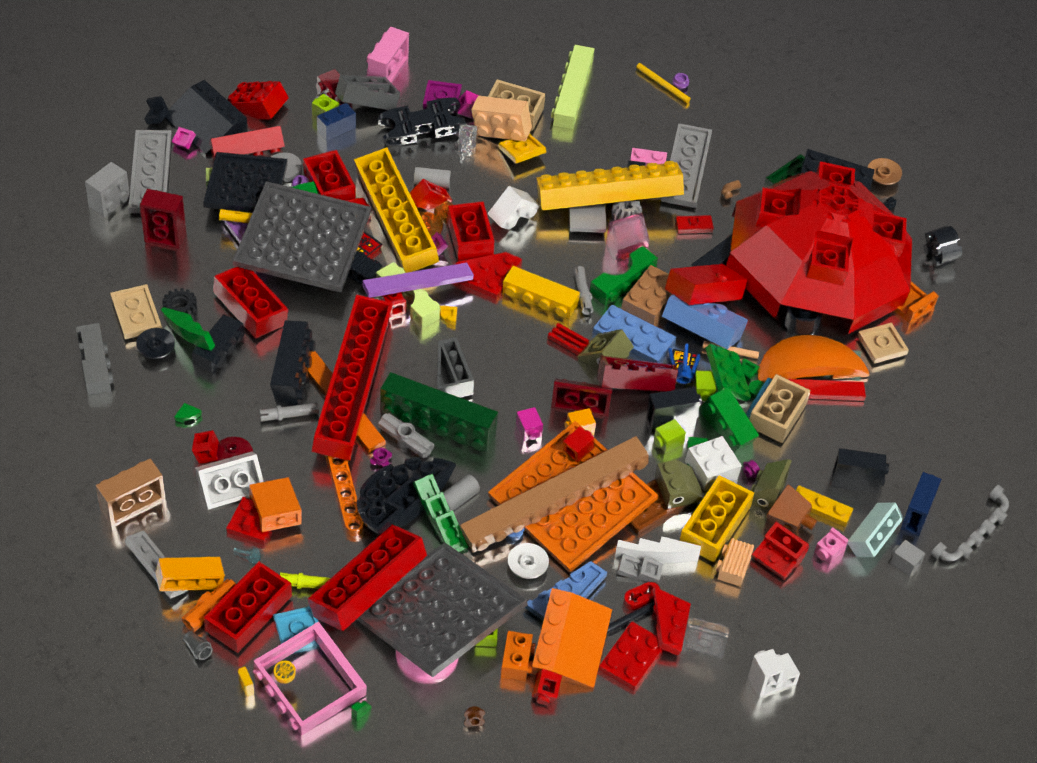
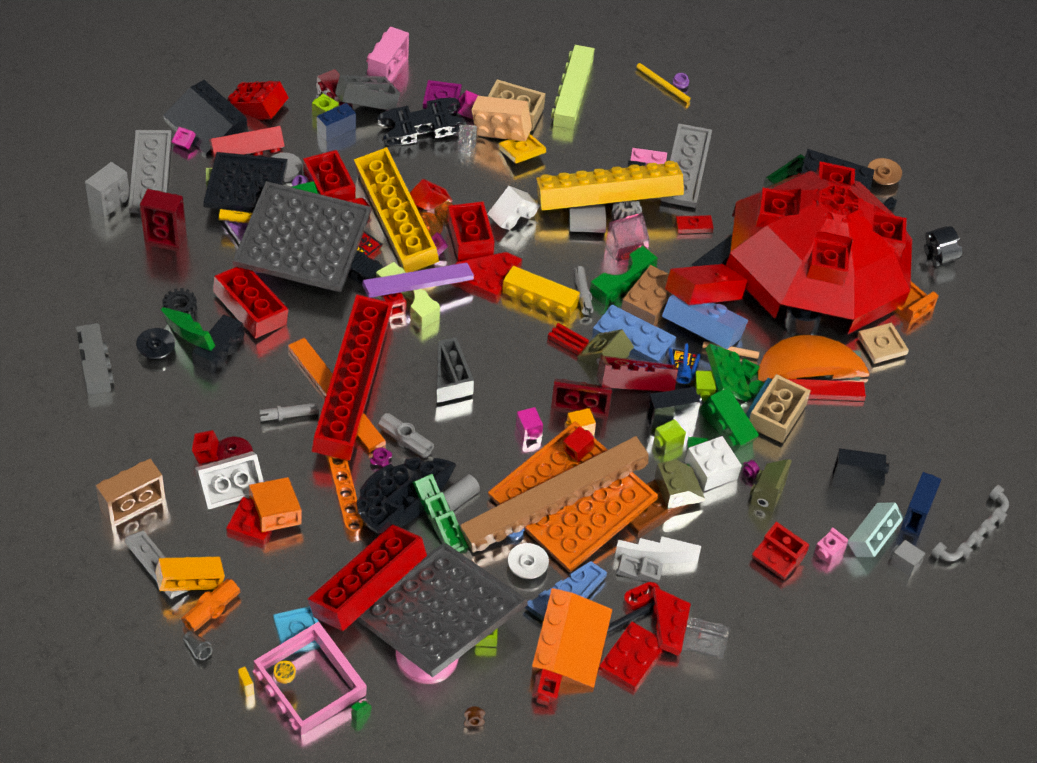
(135, 310): tan plate -> none
(157, 110): black bracket -> none
(187, 412): green tile -> none
(248, 607): red brick -> none
(253, 554): clear light blue hand -> none
(292, 363): black brick -> none
(305, 581): neon yellow pin -> none
(436, 176): light grey brick -> none
(438, 412): dark green brick -> none
(448, 314): yellow tile -> none
(517, 656): orange brick -> none
(717, 517): yellow brick -> none
(727, 188): medium nougat arm -> none
(735, 562): light nougat brick -> none
(772, 672): white brick -> none
(792, 511): dark orange torso -> none
(826, 507): yellow plate -> none

